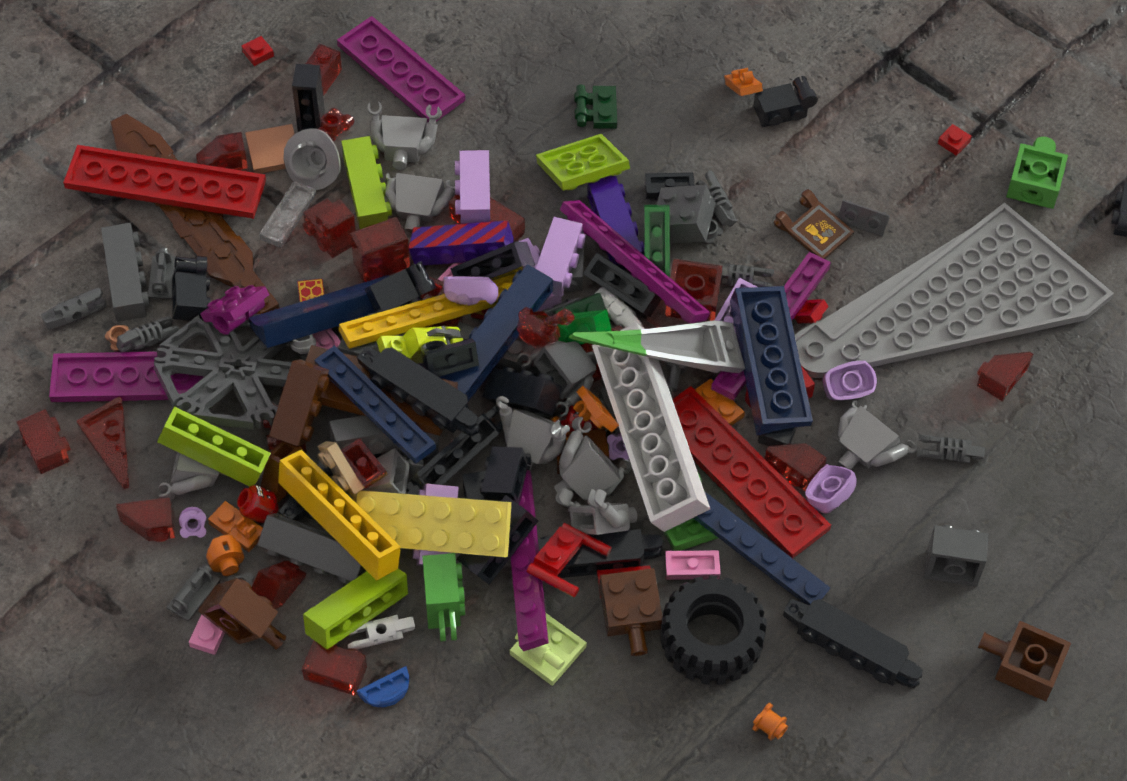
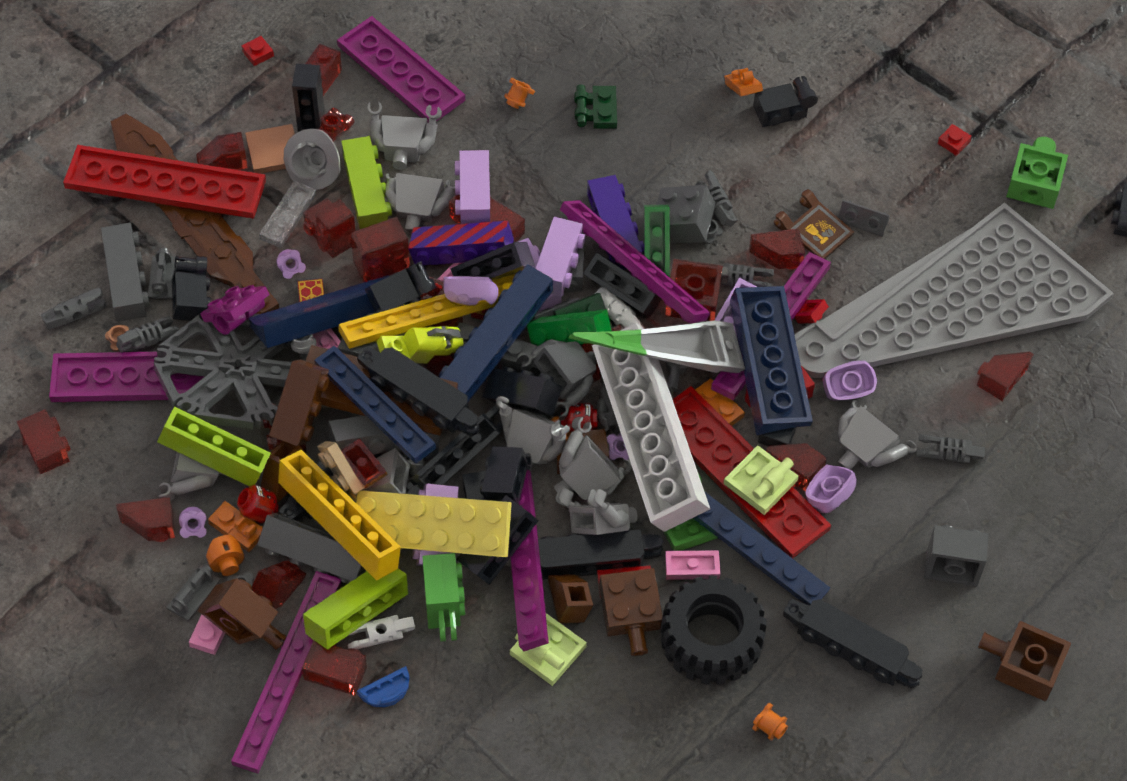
(107, 435): clear red wing -> none
(281, 681): none -> magenta plate
(296, 266): none -> lavender brick
(450, 358): black plate -> none
(518, 93): none -> orange brick
(541, 329): clear red hair -> none
(558, 553): red plate -> none
(570, 598): none -> reddish brown slope
(582, 162): lime plate -> none
(592, 408): orange plate -> none
(656, 181): black plate -> none
(761, 479): none -> yellowish green plate
(778, 248): none -> clear red slope

